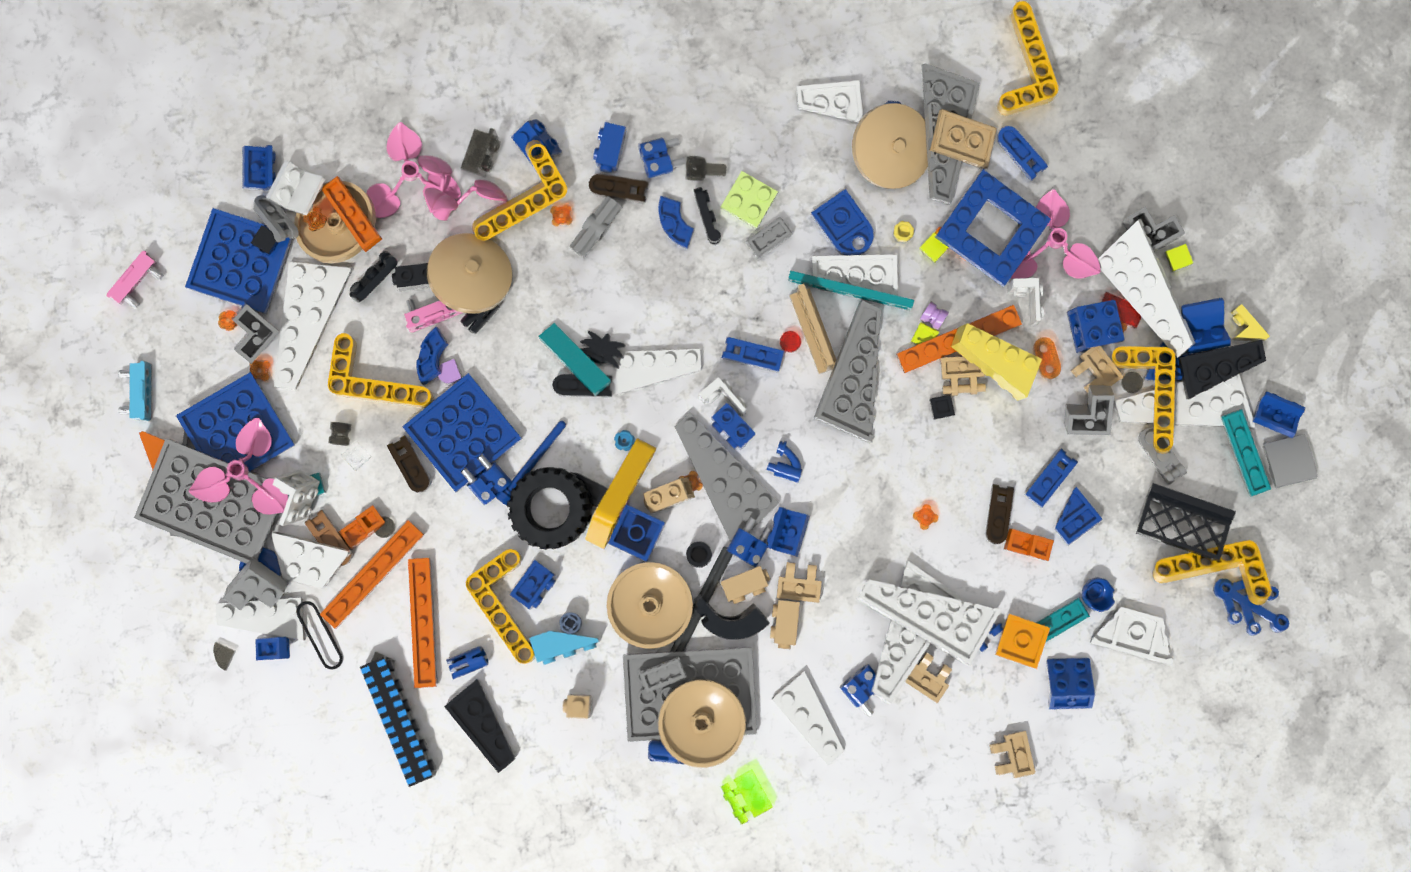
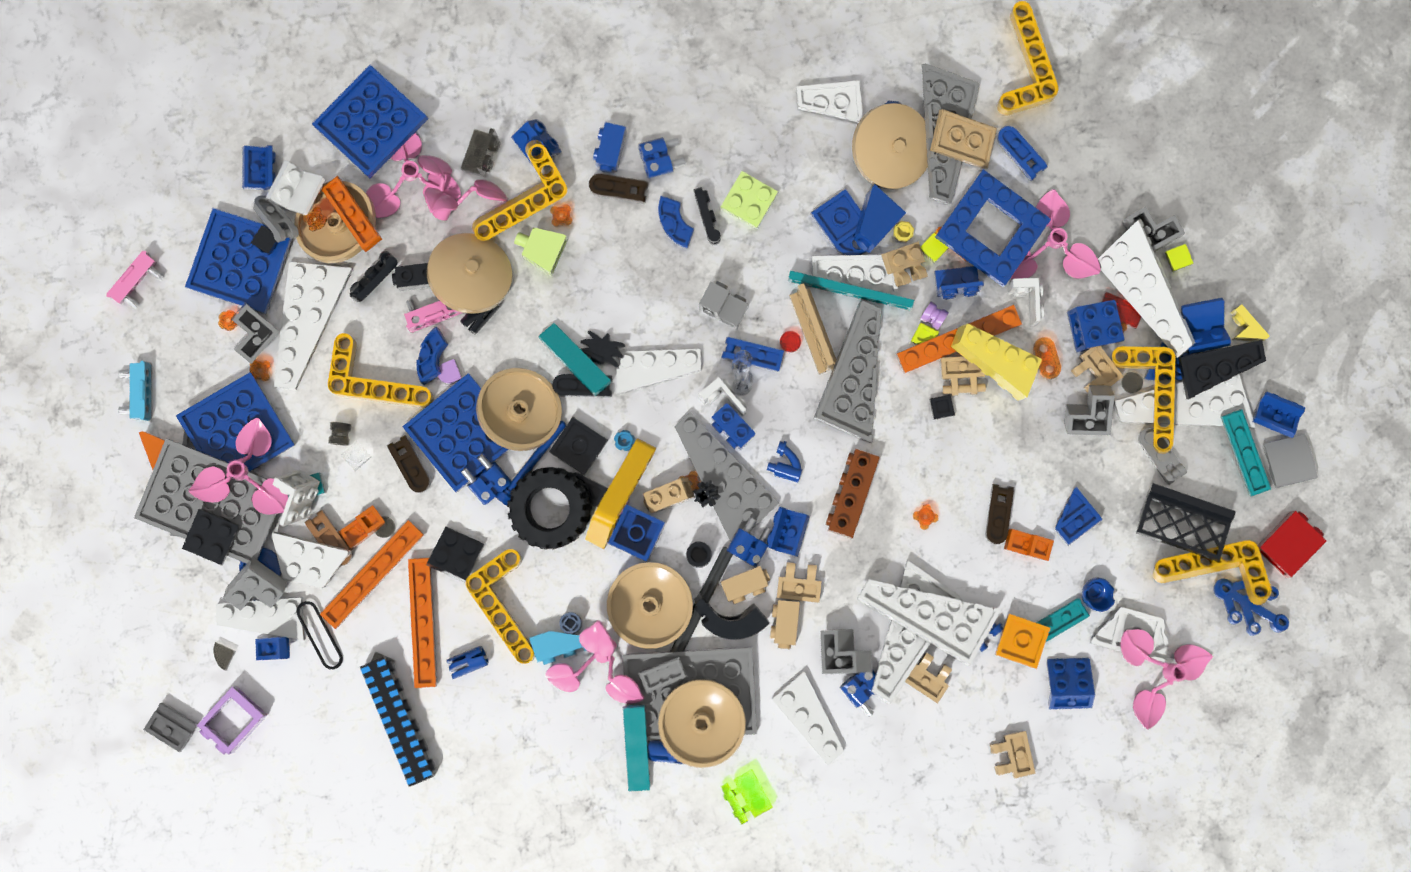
(170, 727): none -> flat silver plate
(210, 536): none -> black plate
(248, 705): none -> lavender window
(370, 121): none -> blue plate
(455, 554): none -> black plate
(479, 722): black wing -> none
(518, 409): none -> tan dish
(533, 585): blue bracket -> none
(542, 248): none -> yellowish green torso
(577, 706): tan brick -> none
(578, 446): none -> black plate
(595, 226): light grey piece -> none
(598, 641): none -> bright pink plant
(636, 748): none -> teal tile
(698, 168): clear smoke axle -> none
(702, 496): none -> black gear
(723, 306): none -> light grey brick
(742, 372): none -> clear axle
(769, 237): light grey plate -> none
(839, 653): none -> light grey brick
(853, 493): none -> dark orange brick
(876, 219): none -> blue slope
(902, 258): none -> tan plate
(957, 281): none -> blue bracket
(1050, 479): blue plate -> none
(1190, 665): none -> bright pink plant
(1291, 543): none -> red brick

